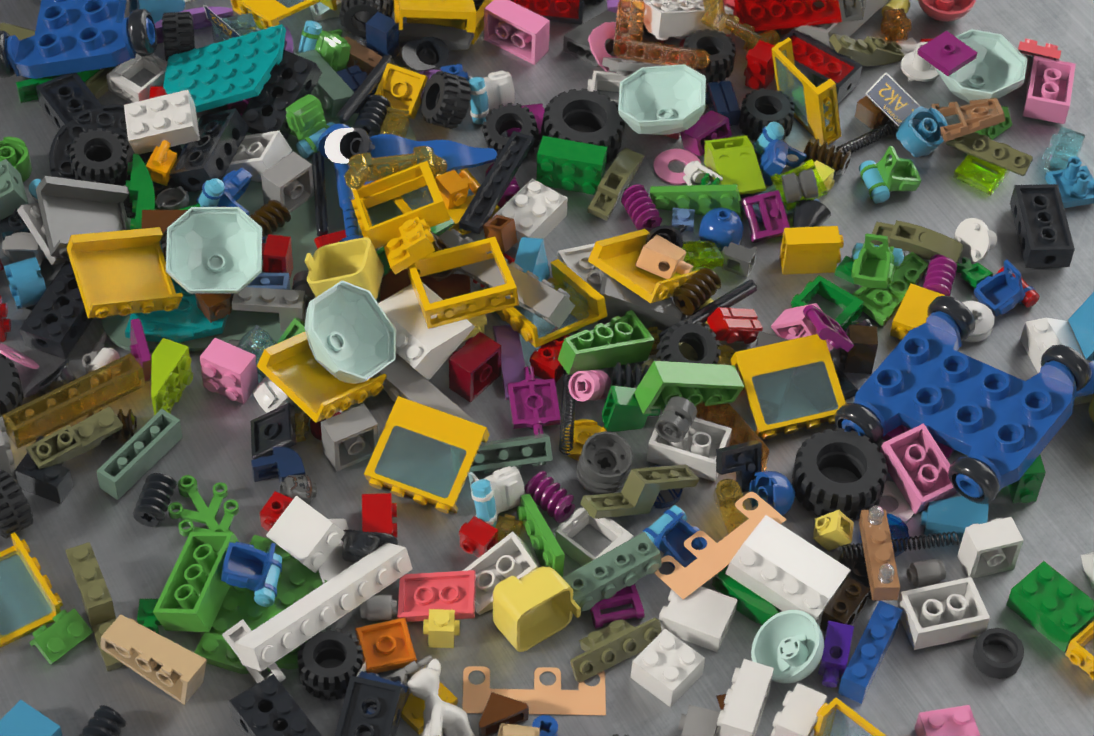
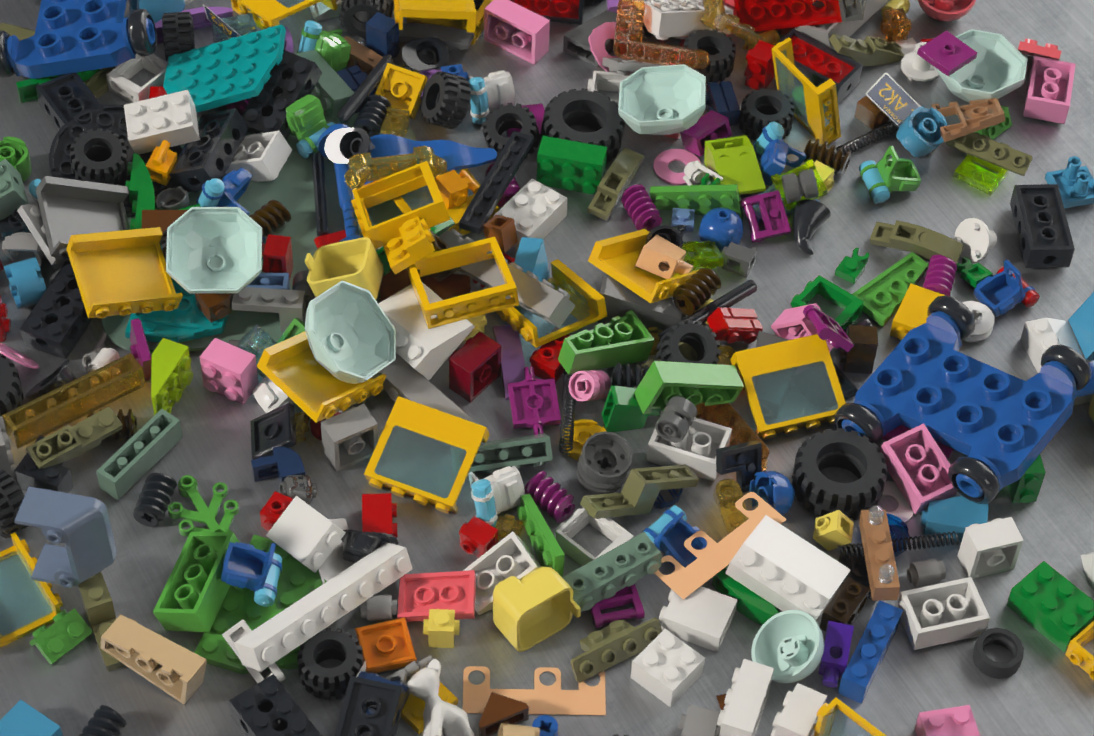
(79, 524): none -> sand blue windscreen
(146, 616): green plate -> none
(288, 182): light grey brick -> none
(577, 261): white wing -> none
(810, 250): yellow brick -> none
(875, 264): bright green piece -> none
(1063, 146): clear light blue brick -> none

